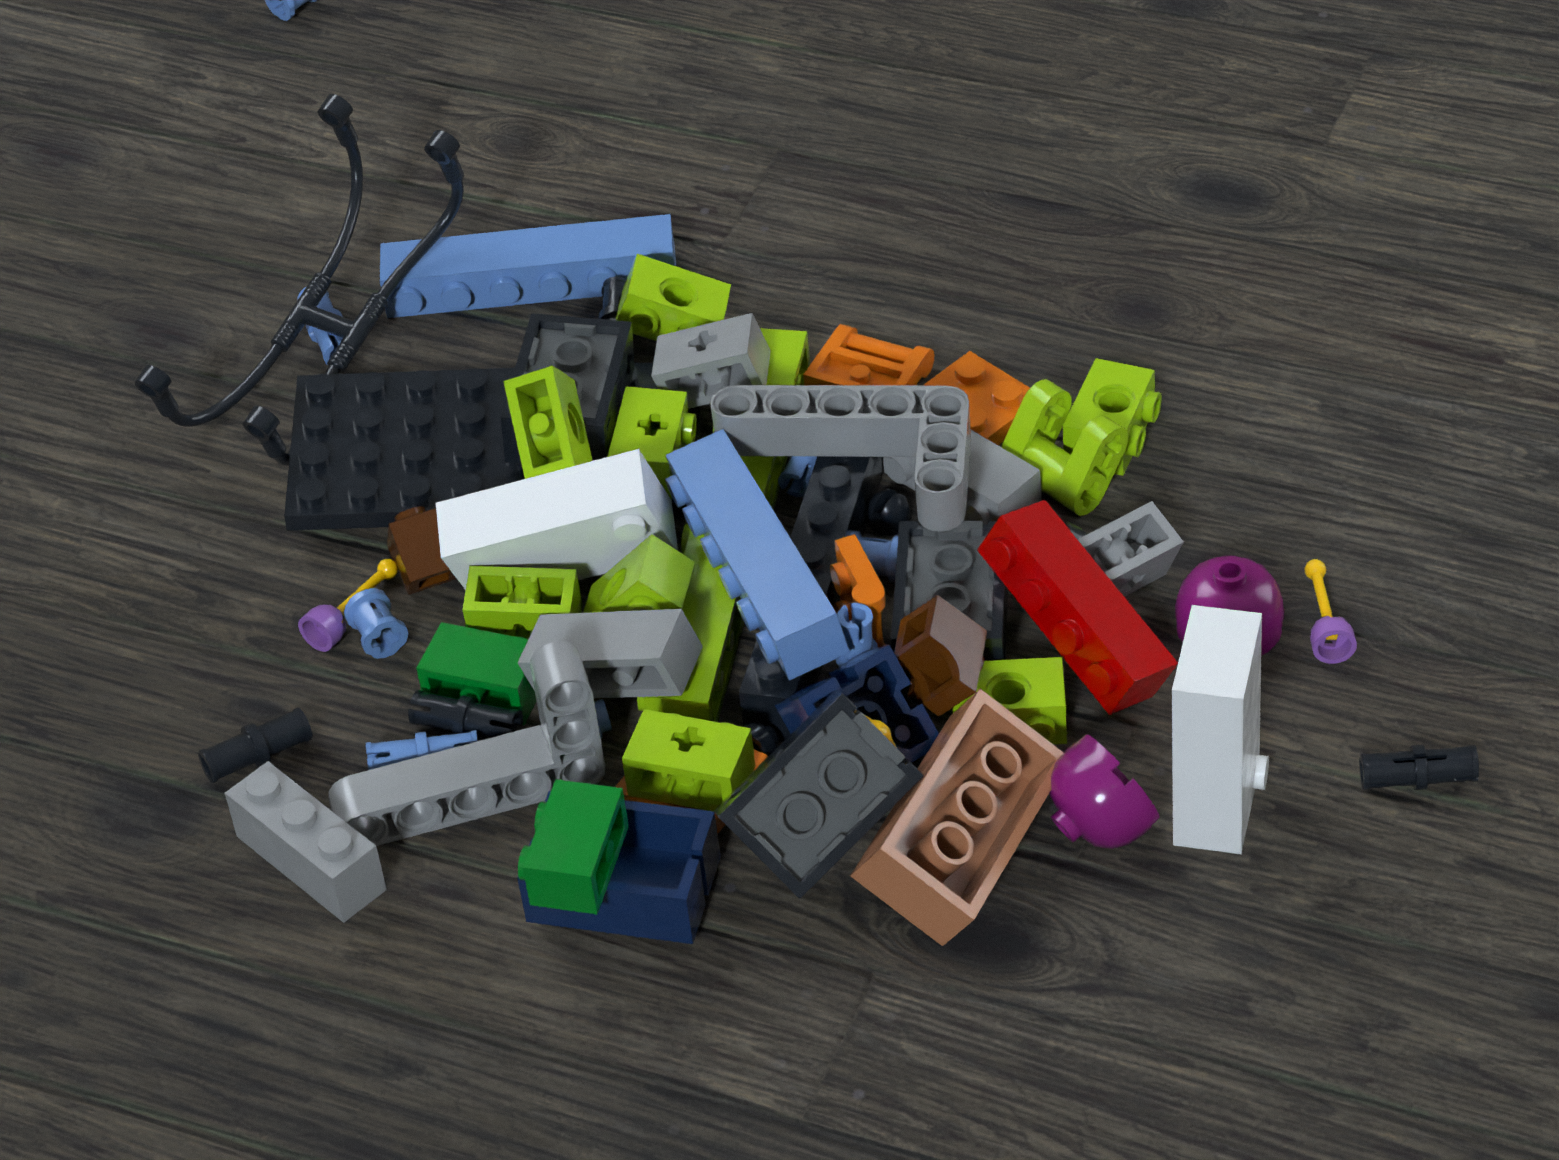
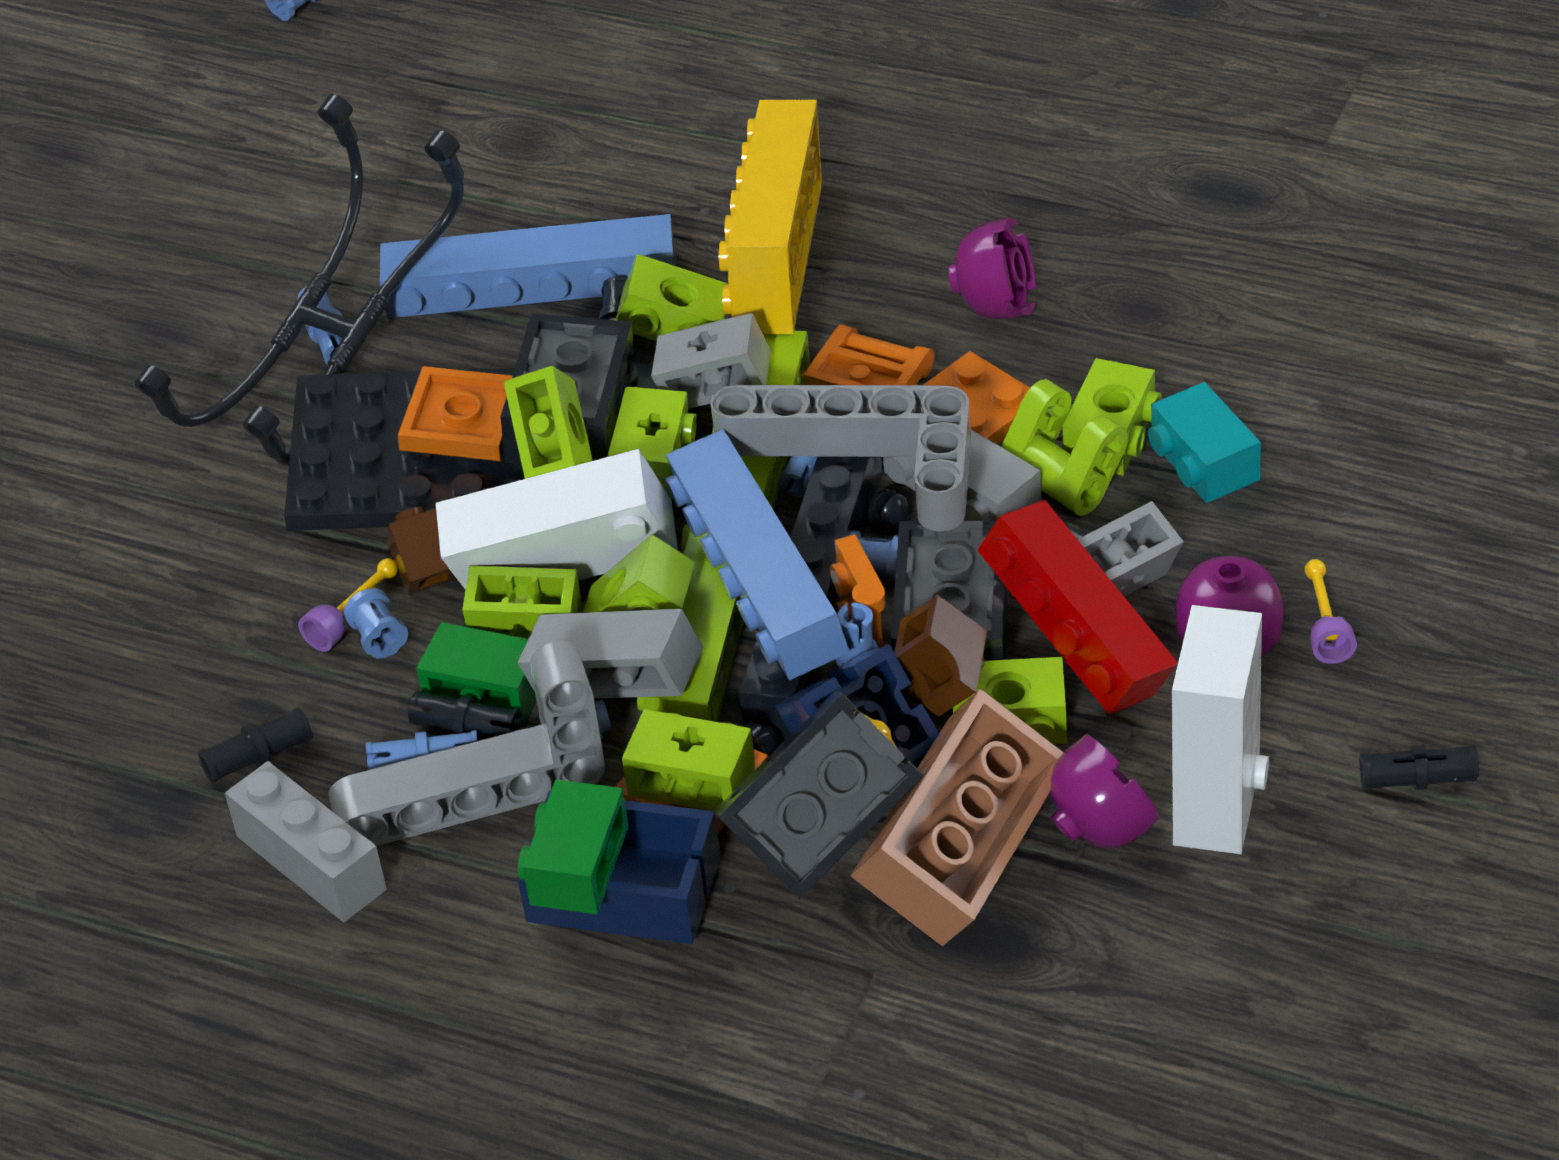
(455, 414): none -> orange plate
(772, 215): none -> yellow brick
(994, 271): none -> magenta cylinder
(1205, 442): none -> teal brick

